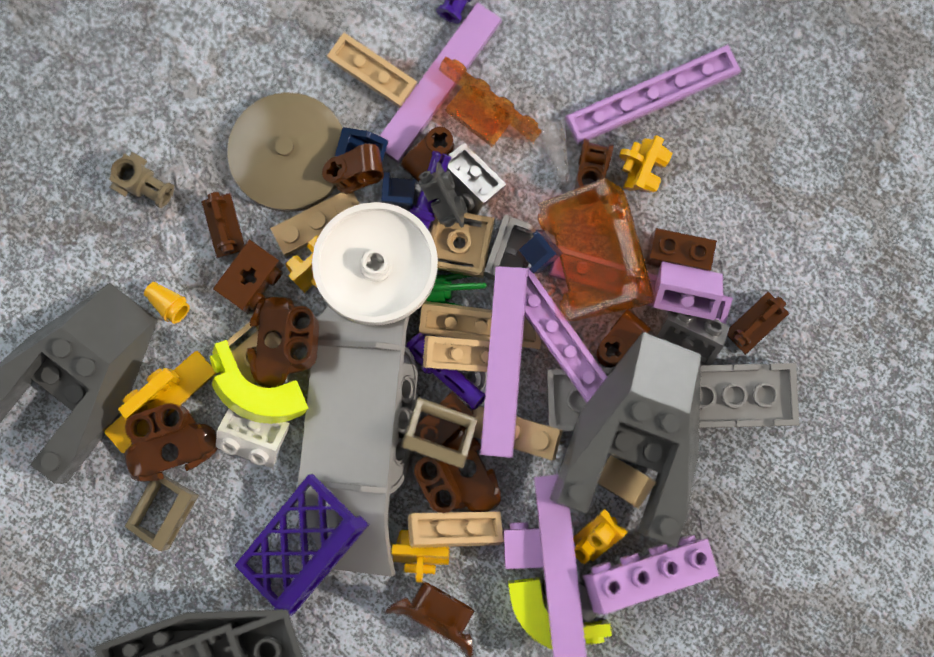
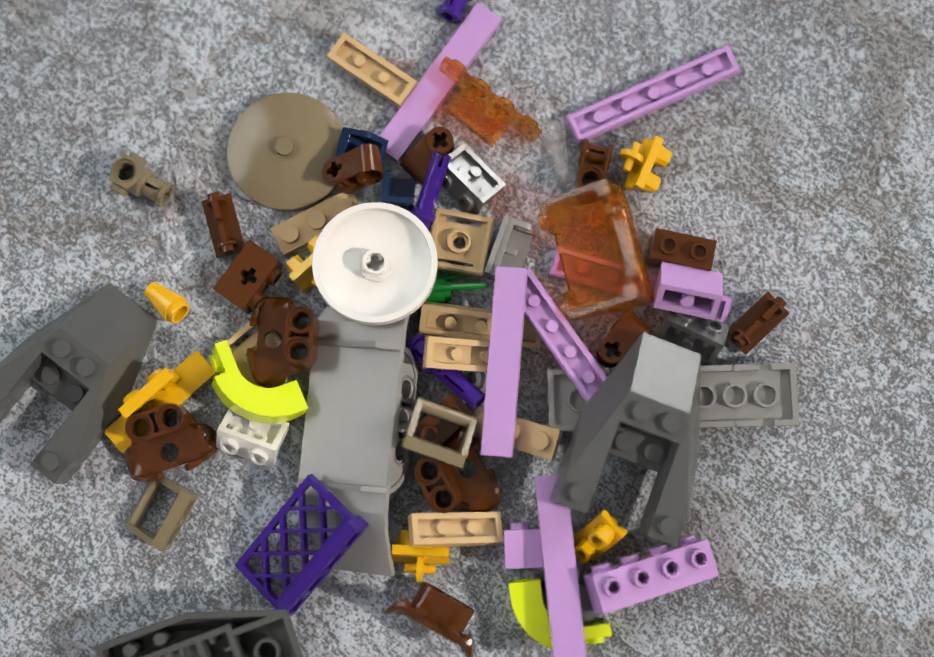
(441, 186): dark grey hinge -> none
(540, 251): dark blue panel -> none
(625, 481): tan tile -> none

